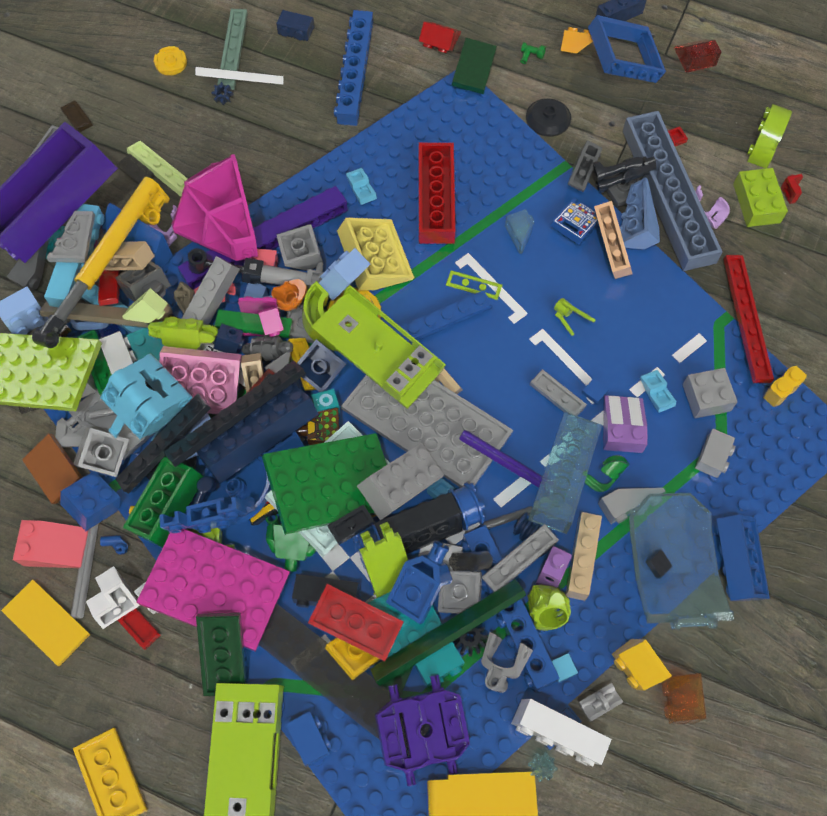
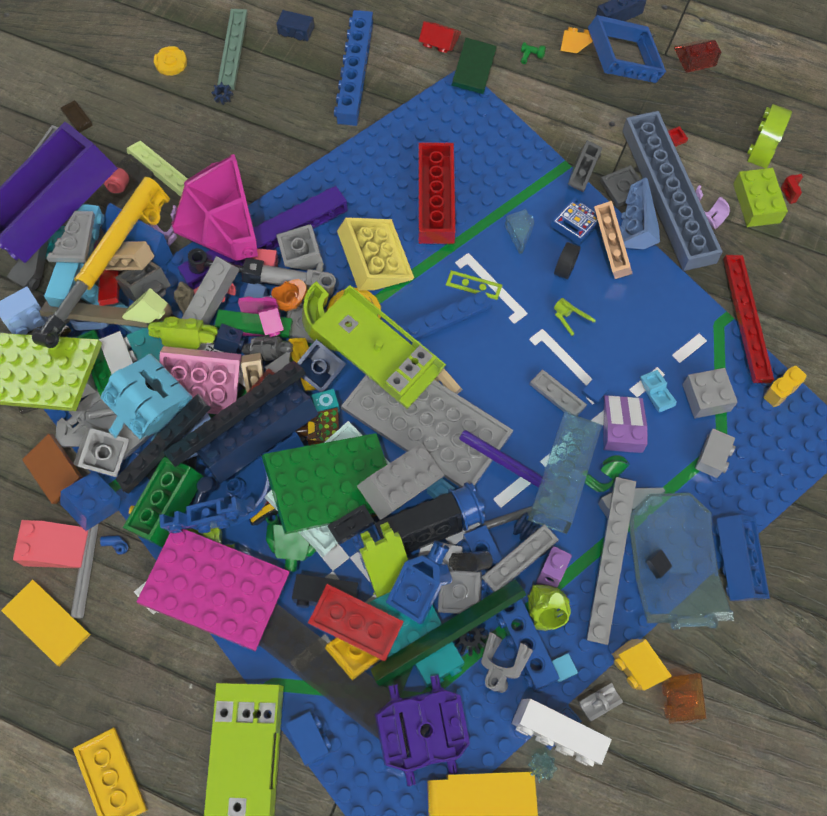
(114, 599): white brick -> none
(117, 181): none -> coral head
(139, 628): red tile -> none
(218, 73): white sticker -> none
(220, 650): dark green tile -> none
(343, 273): light blue brick -> none
(360, 185): medium azure slope -> none
(548, 117): black piece -> none
(567, 260): none -> black tyre
(583, 556): tan brick -> none
(611, 561): none -> light grey plate
(628, 170): black piece -> none

